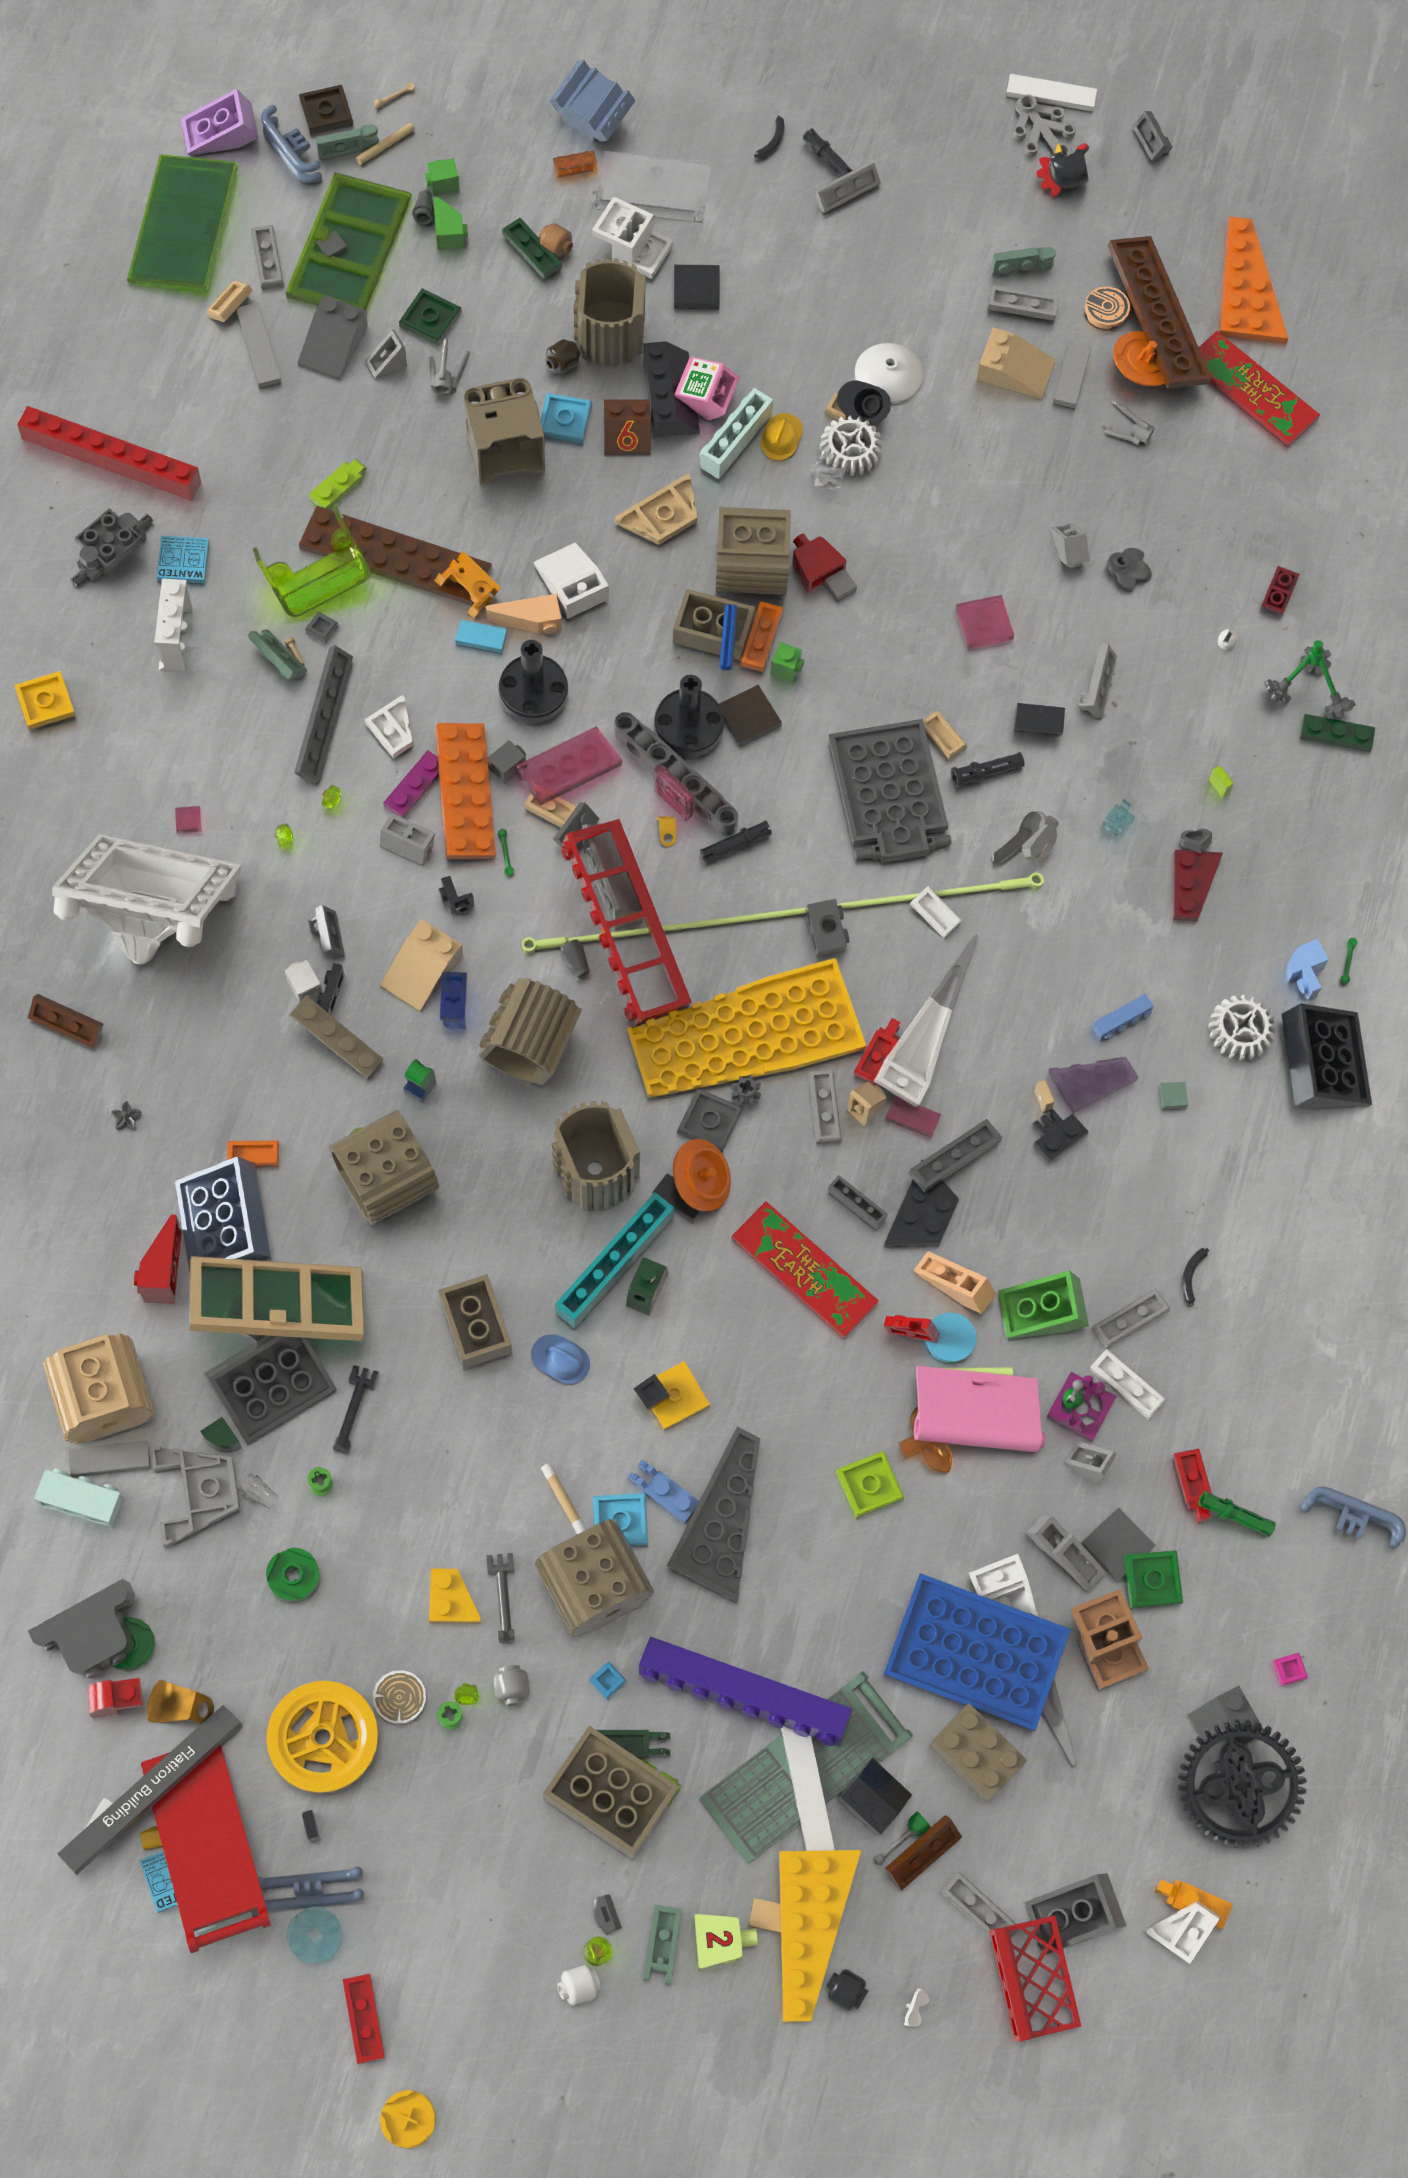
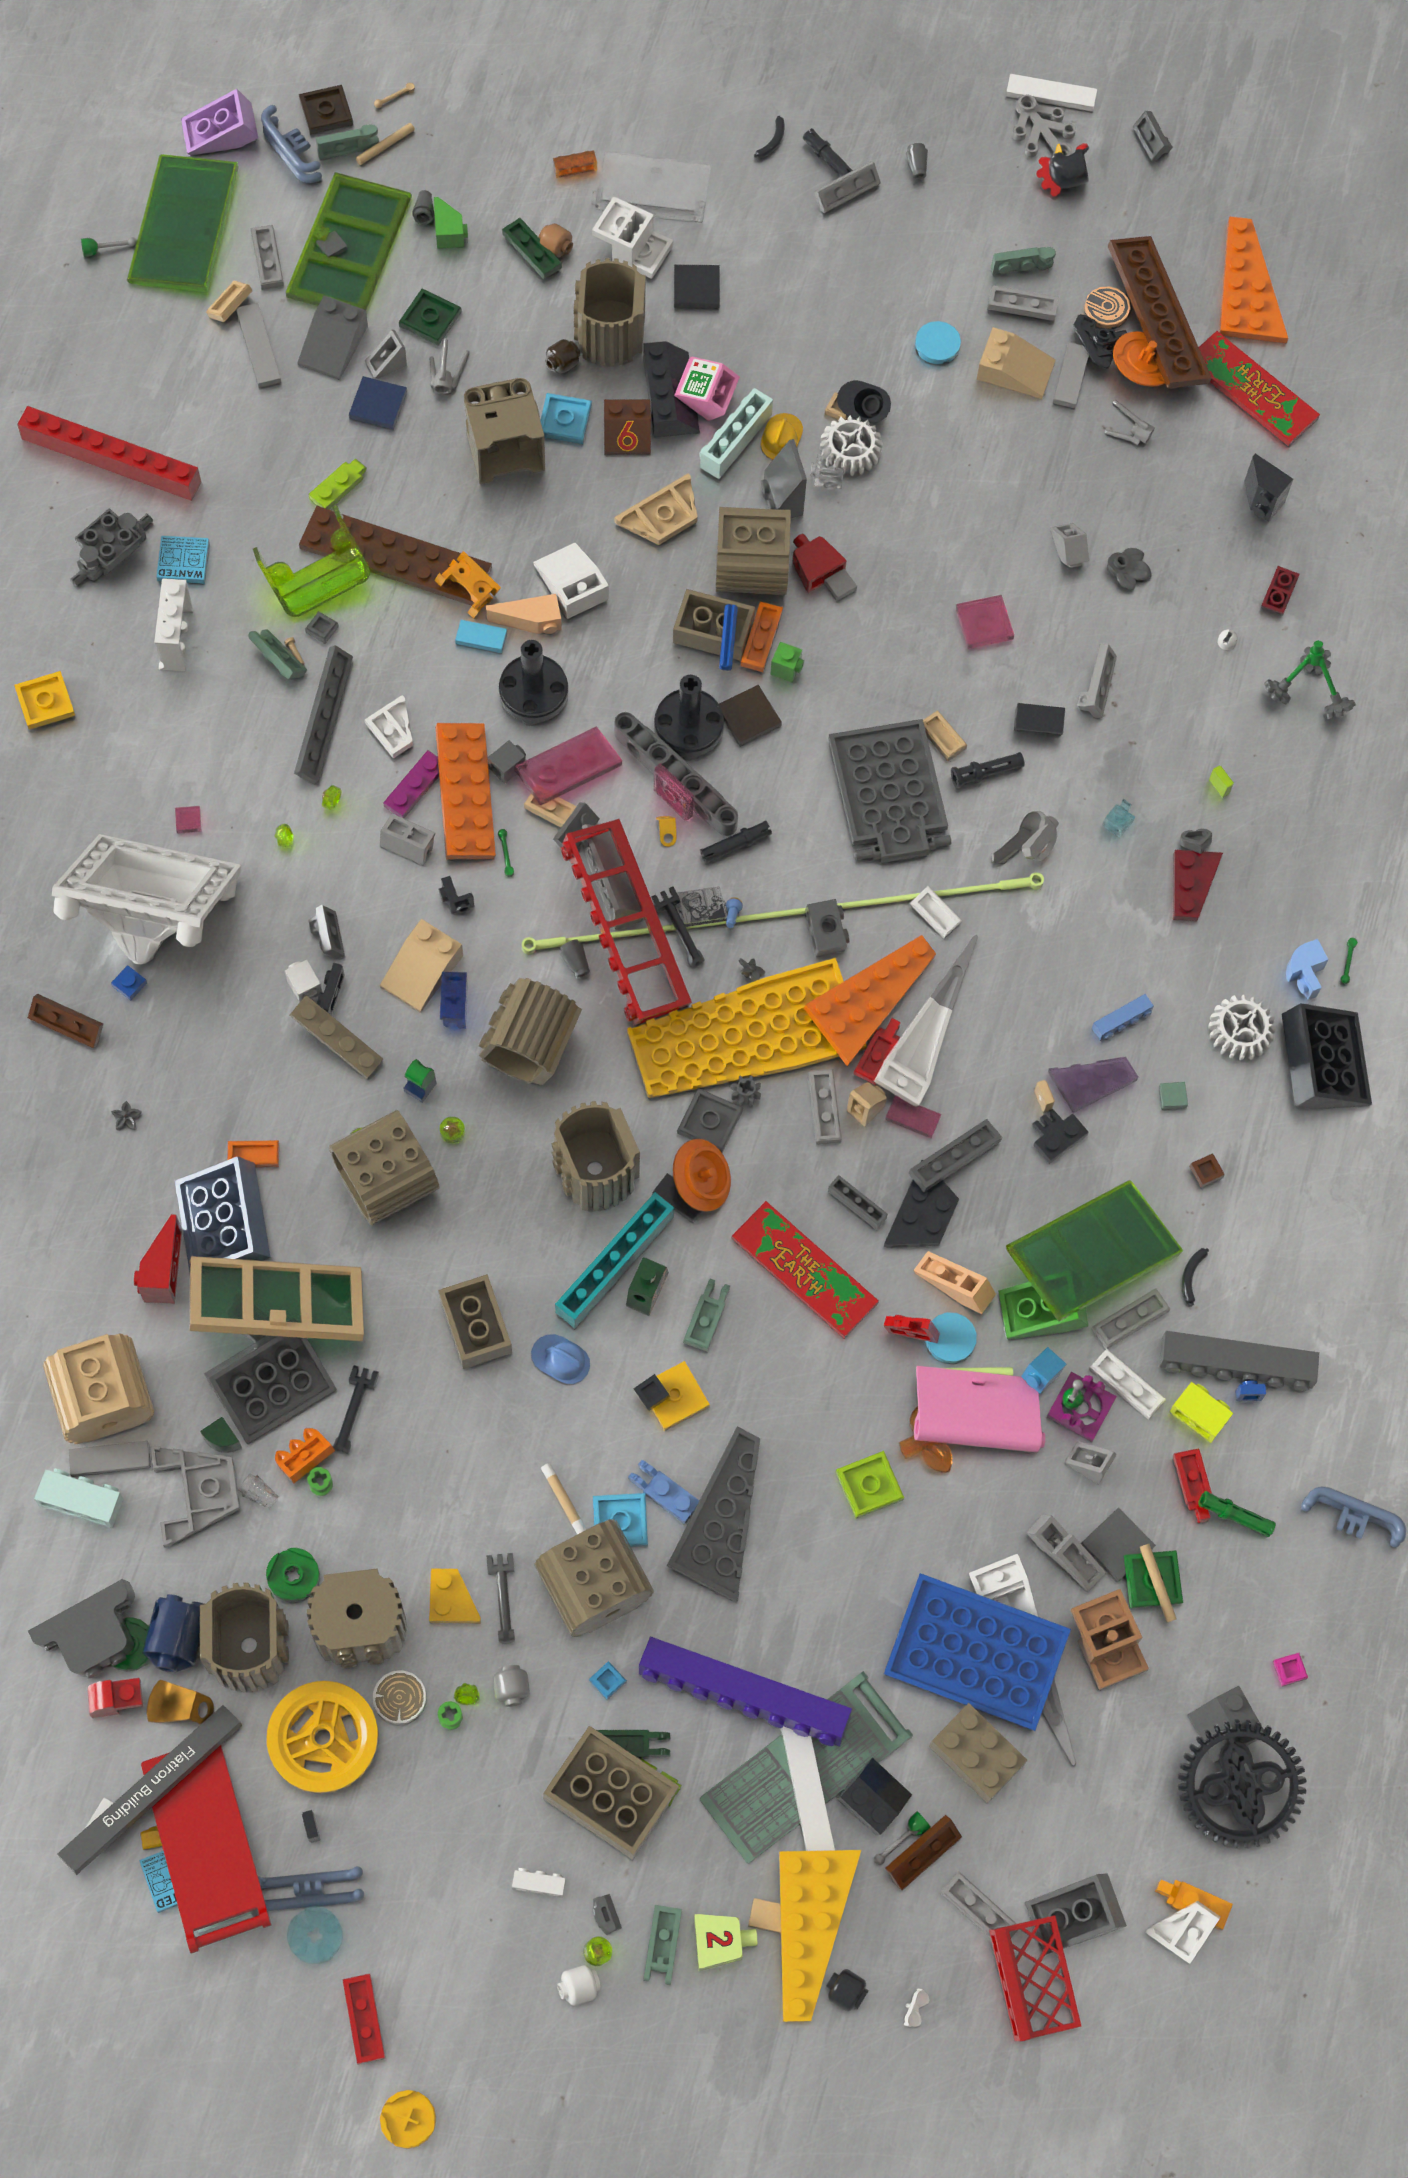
(90, 246): none -> hinge
(129, 982): none -> blue plate
(173, 1634): none -> dark blue cylinder
(230, 1620): none -> dark tan piece
(303, 1455): none -> orange plate
(366, 1639): none -> dark tan piece
(378, 402): none -> dark blue tile
(442, 176): bright green brick -> none
(452, 1129): none -> clear neon green tile
(538, 1882): none -> white piece
(591, 102): sand blue slope -> none
(668, 904): none -> black hinge
(702, 906): none -> piece
(706, 1317): none -> sand green hinge
(734, 906): none -> medium blue piece
(751, 970): none -> dark grey plant
(786, 481): none -> dark grey slope
(862, 1003): none -> orange wing
(900, 380): white dish -> none
(917, 159): none -> dark grey cone
(937, 342): none -> medium azure tile
(1043, 1370): none -> dark azure brick
(1094, 1250): none -> clear green door
(1097, 341): none -> black piece
(1158, 1583): none -> tan bar
(1201, 1411): none -> neon yellow brick
(1207, 1170): none -> reddish brown plate
(1239, 1360): none -> dark grey brick
(1250, 1391): none -> blue plate
(1266, 487): none -> black slope
(1337, 733): dark green plate -> none

